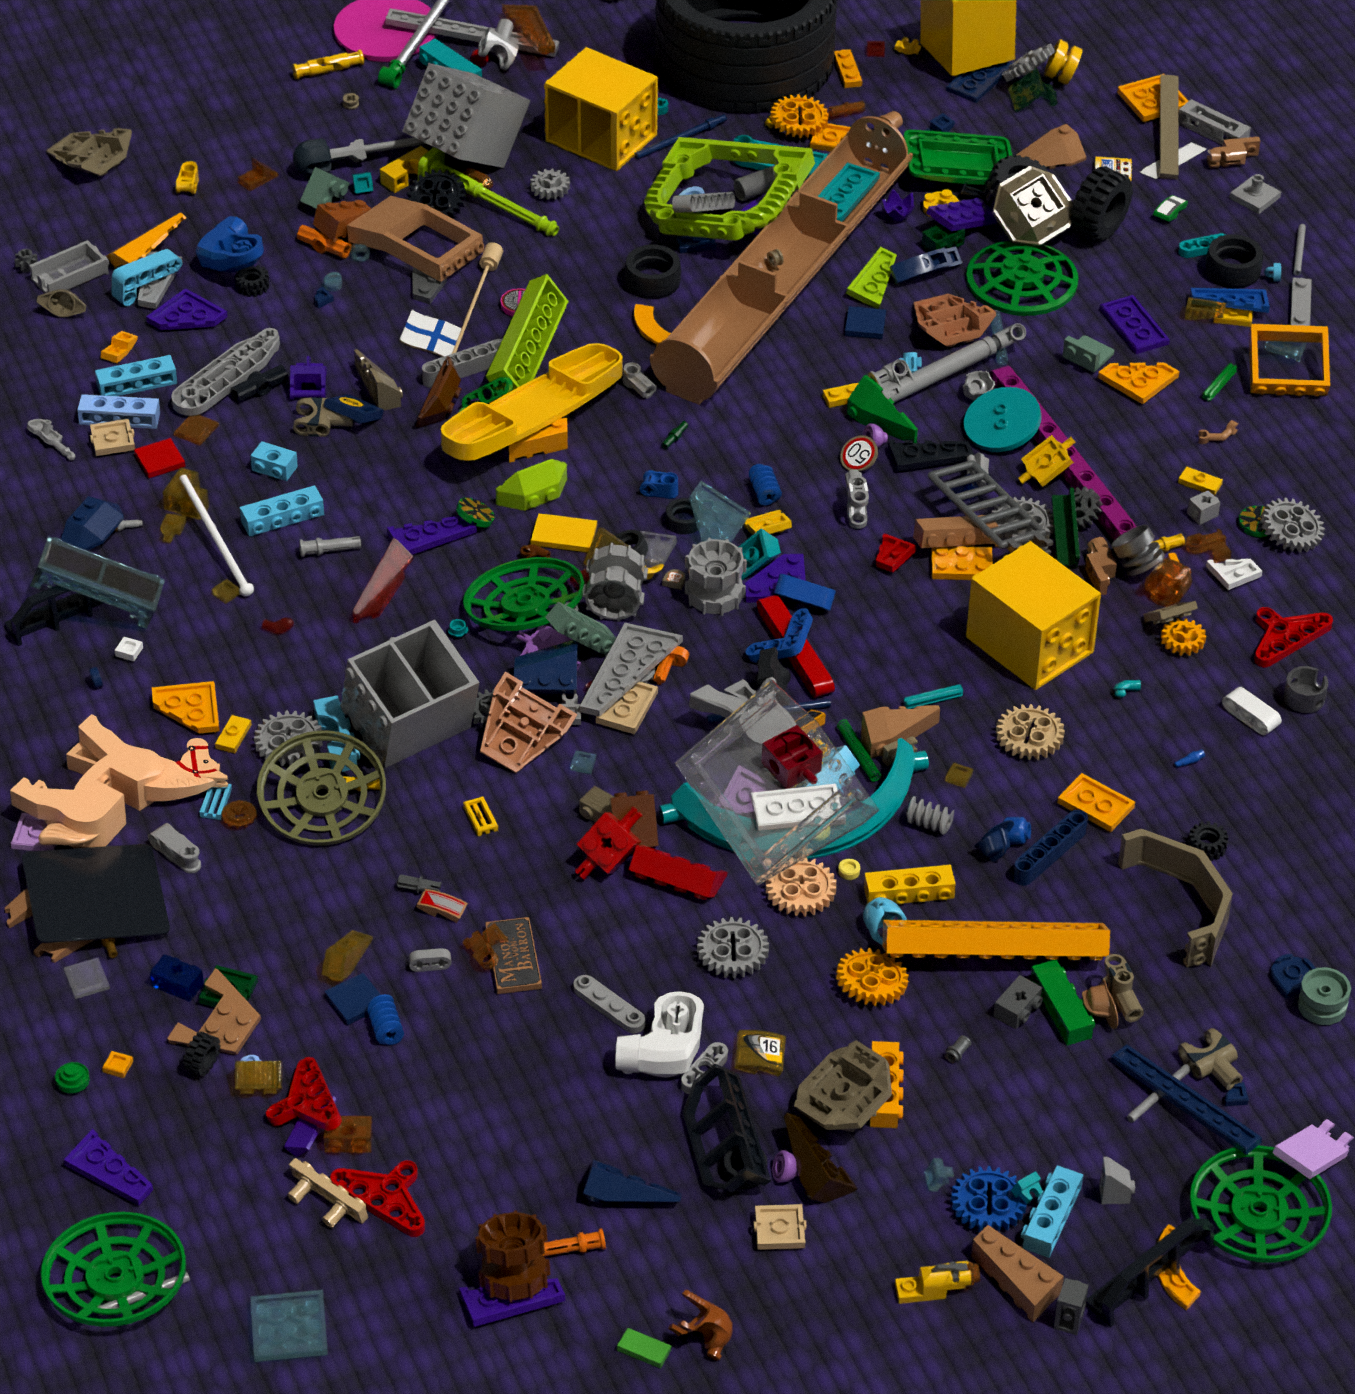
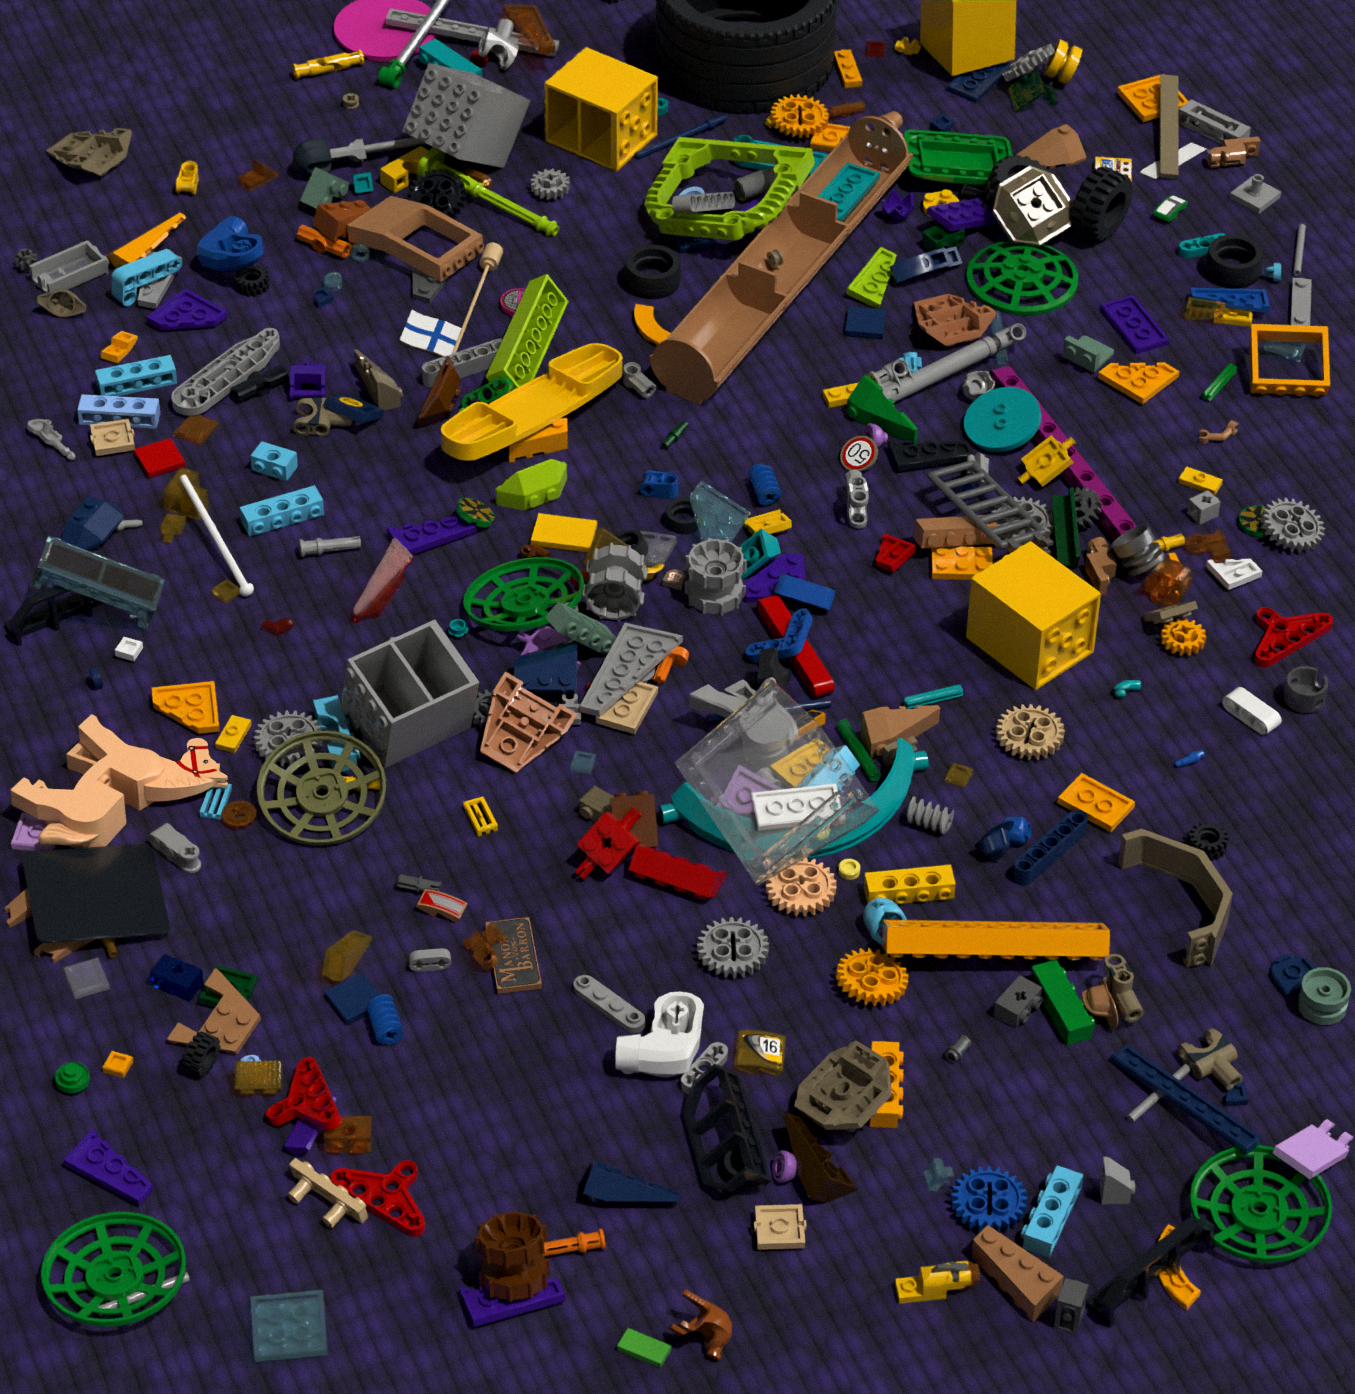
(792, 757): dark red piece -> none
(1028, 1184): teal tile -> none

